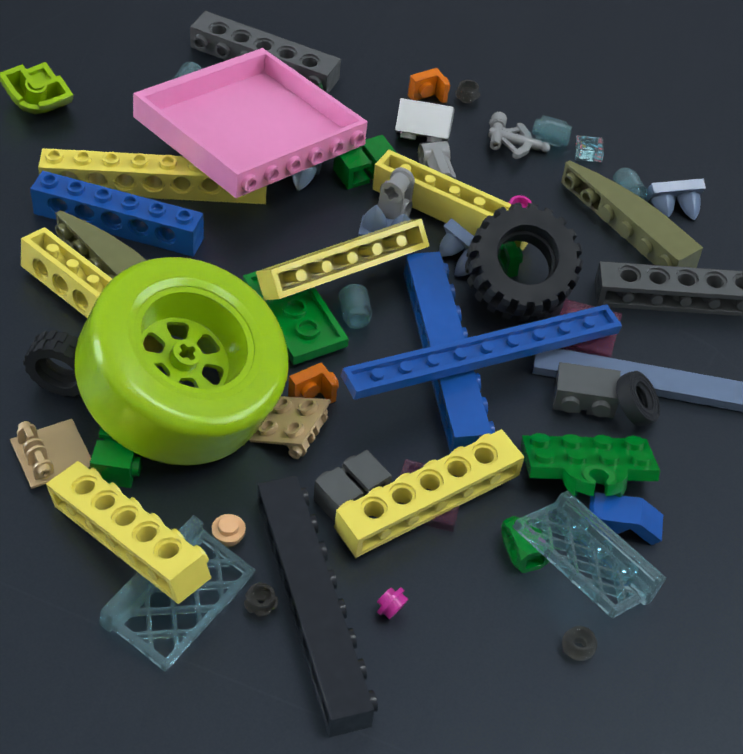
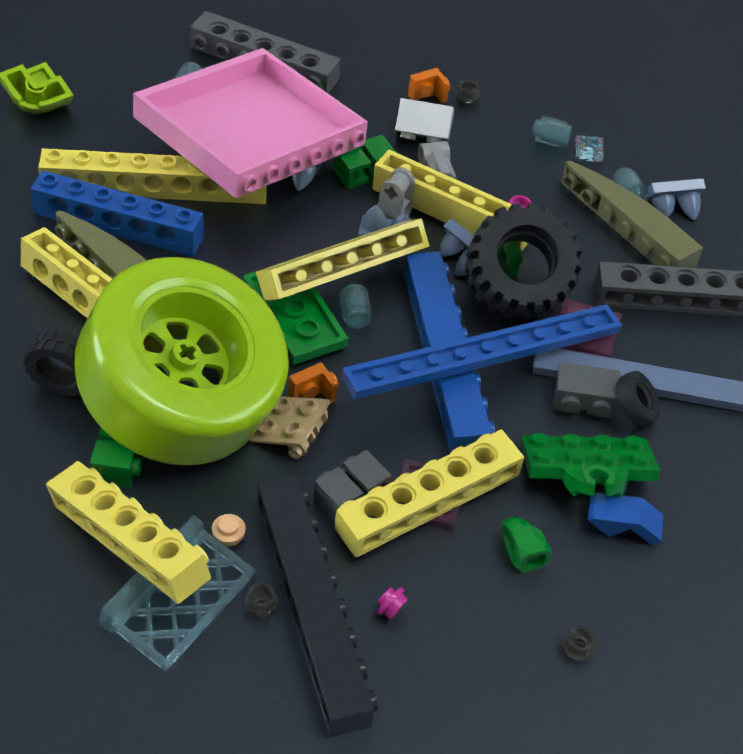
(48, 450): tan hinge -> none
(500, 134): light grey piece -> none
(608, 554): clear light blue fence -> none

